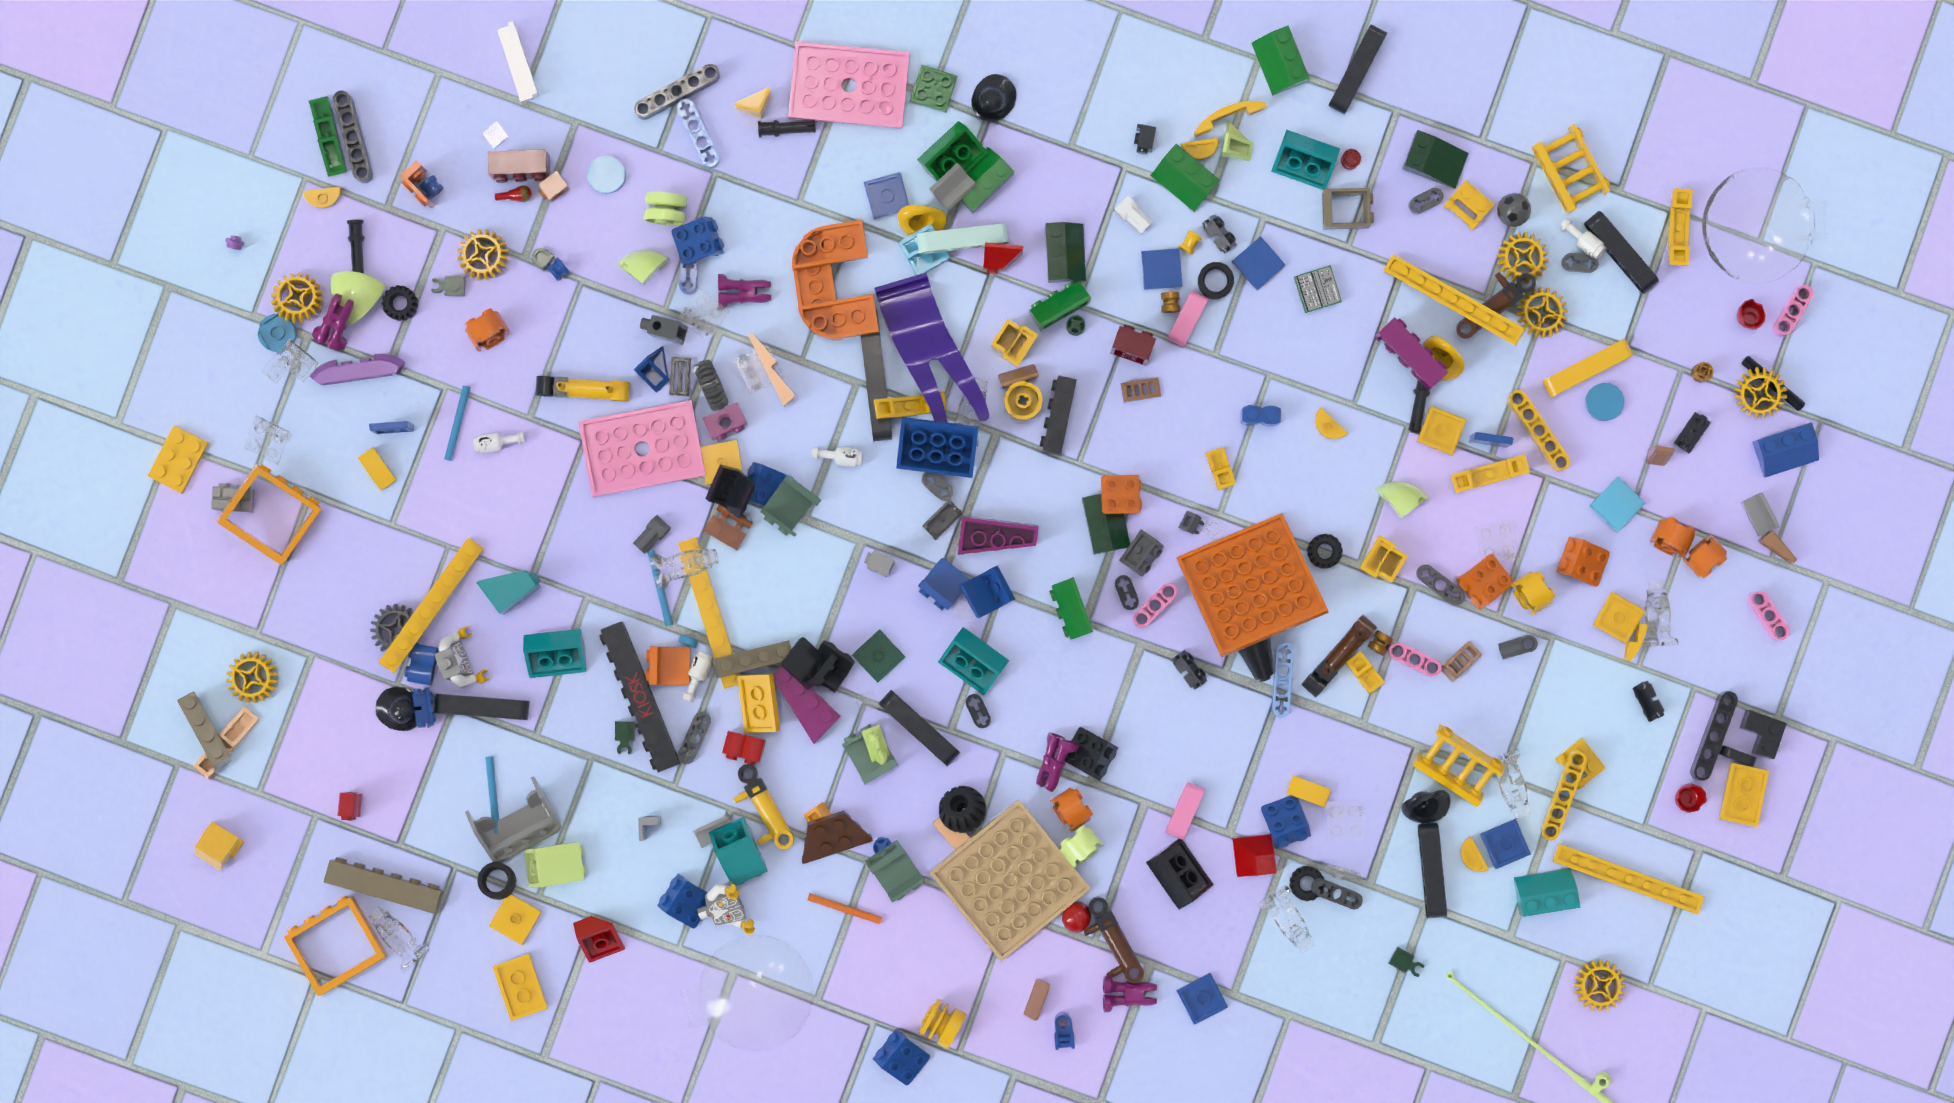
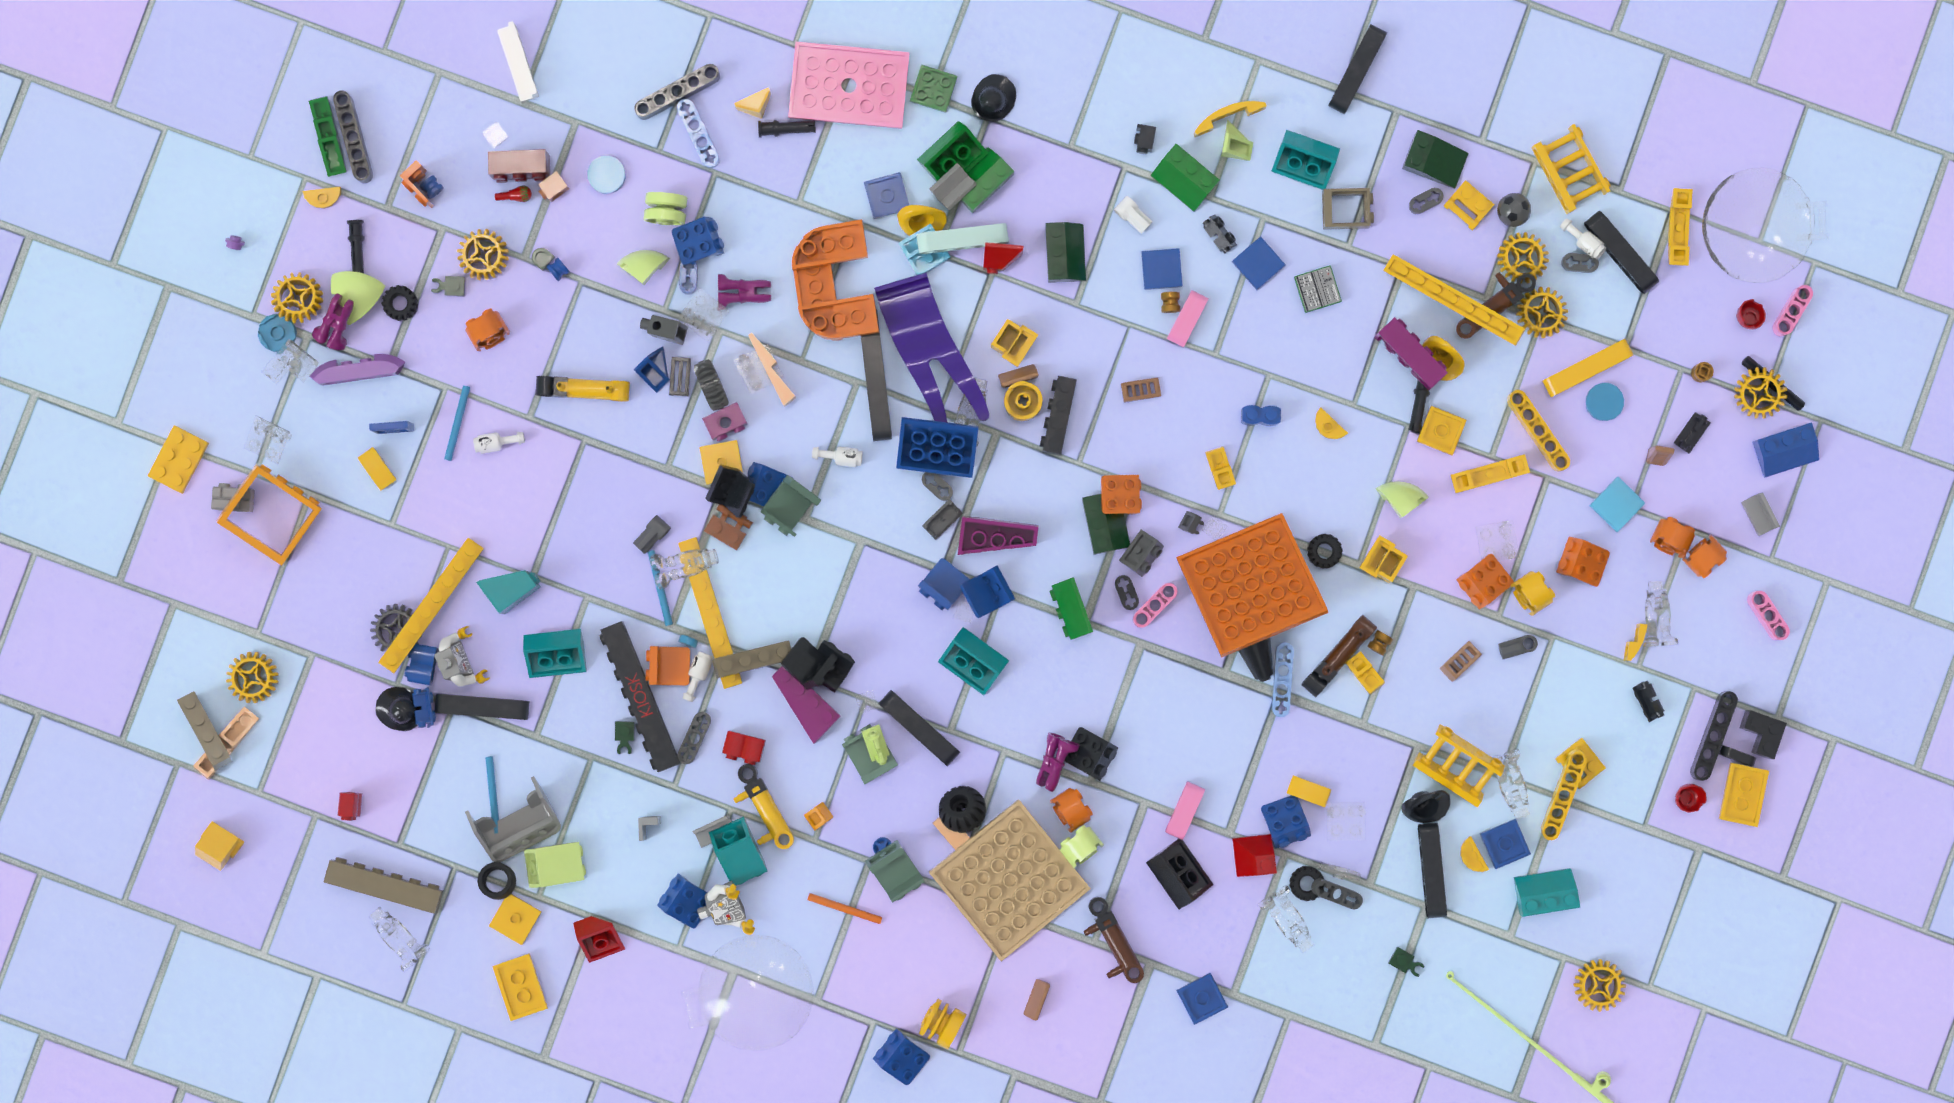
(325, 913): light orange window -> none
(612, 440): bright pink plate -> none
(758, 702): yellow plate -> none
(832, 835): reddish brown wing -> none
(878, 656): clear green plate -> none
(879, 563): light grey brick -> none
(903, 406): yellow slope -> none
(982, 708): black beam -> none
(1059, 305): green slope -> none
(1063, 1034): blue piece -> none
(1076, 917): red hair -> none
(1077, 323): dark green wheel -> none
(1132, 994): magenta piece -> none
(1133, 345): dark red brick -> none
(1190, 242): yellow bush -> none
(1195, 676): black hinge -> none
(1201, 149): yellow plate -> none
(1217, 266): black tyre -> none
(1280, 60): green slope -> none
(1352, 156): clear red wheel -> none
(1424, 660): bright pink beam -> none
(1448, 597): dark grey beam -> none
(1491, 439): blue tile -> none
(1618, 617): yellow plate -> none
(1628, 878): yellow plate -> none
(1775, 544): medium nougat slope -> none

